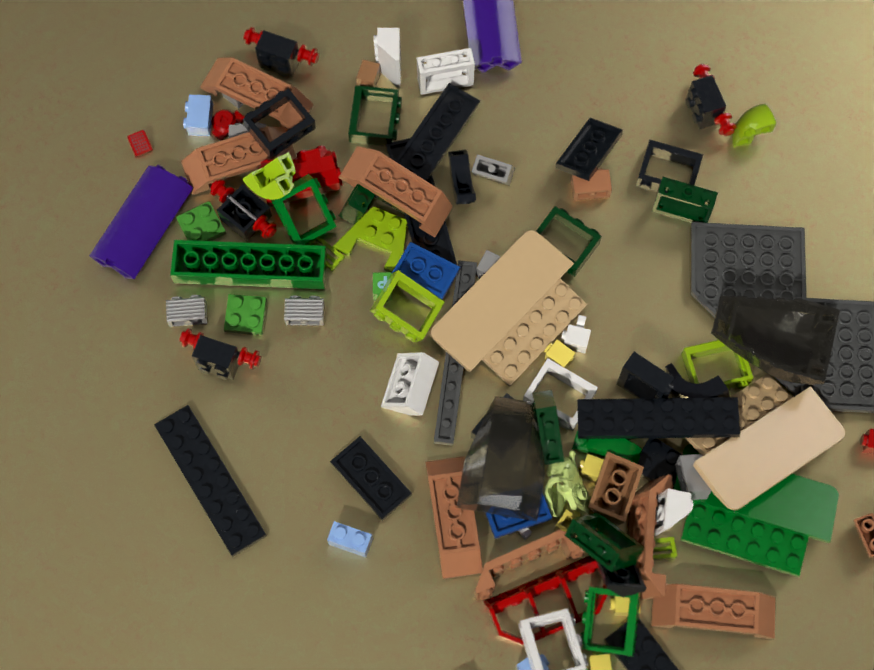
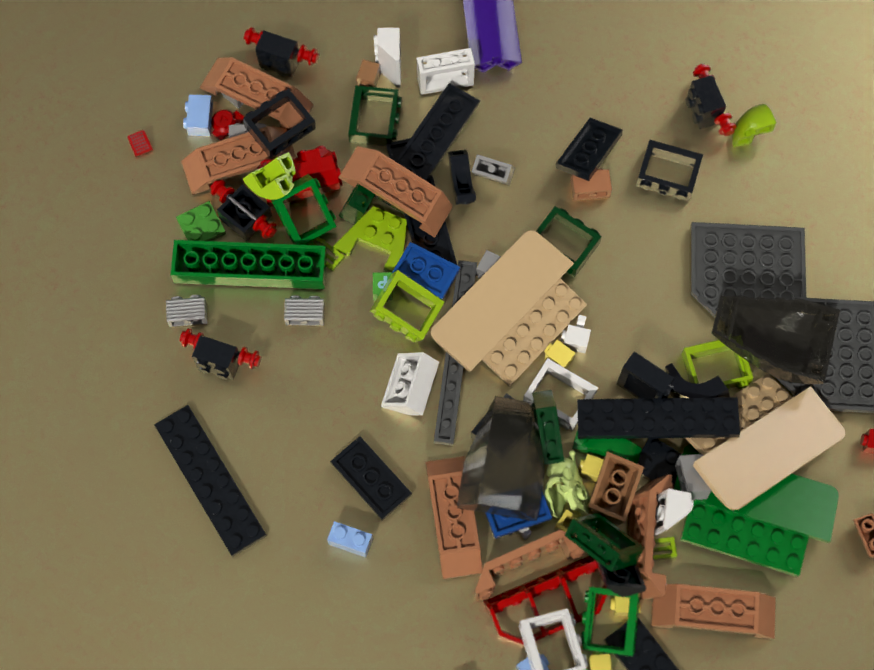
(141, 221): dark purple cylinder -> none
(245, 314): bright green plate -> none
(684, 201): dark green window -> none

